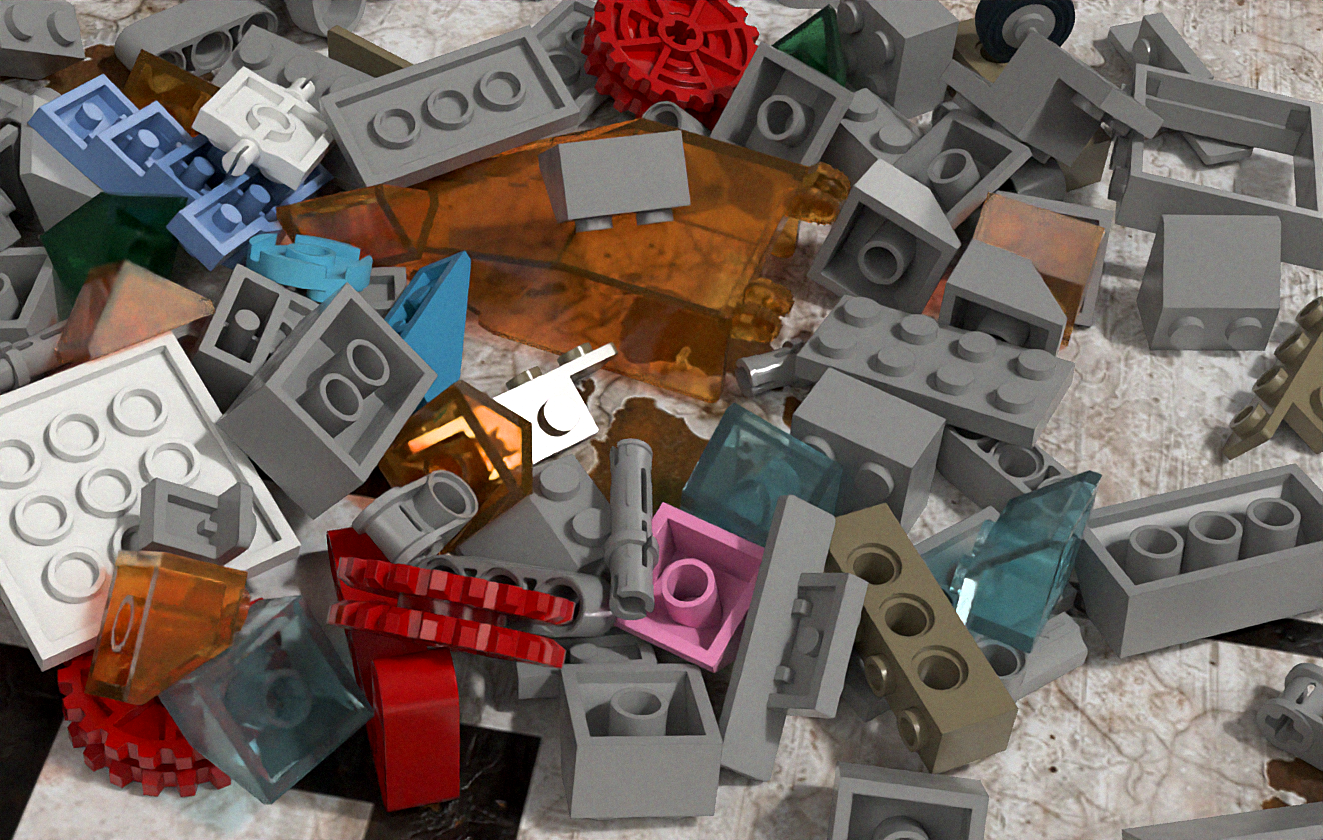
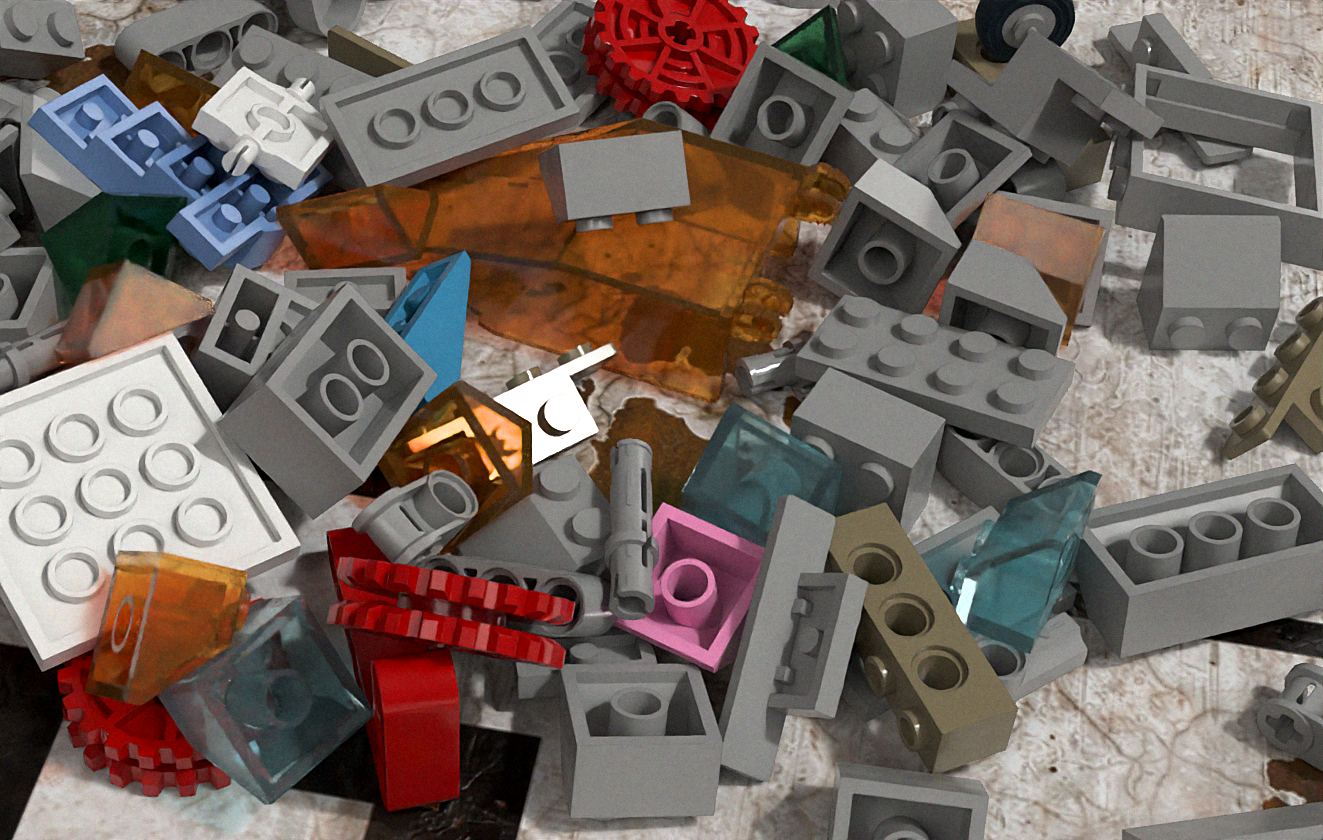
(196, 522): light grey bracket -> none
(309, 264): medium azure plate -> none

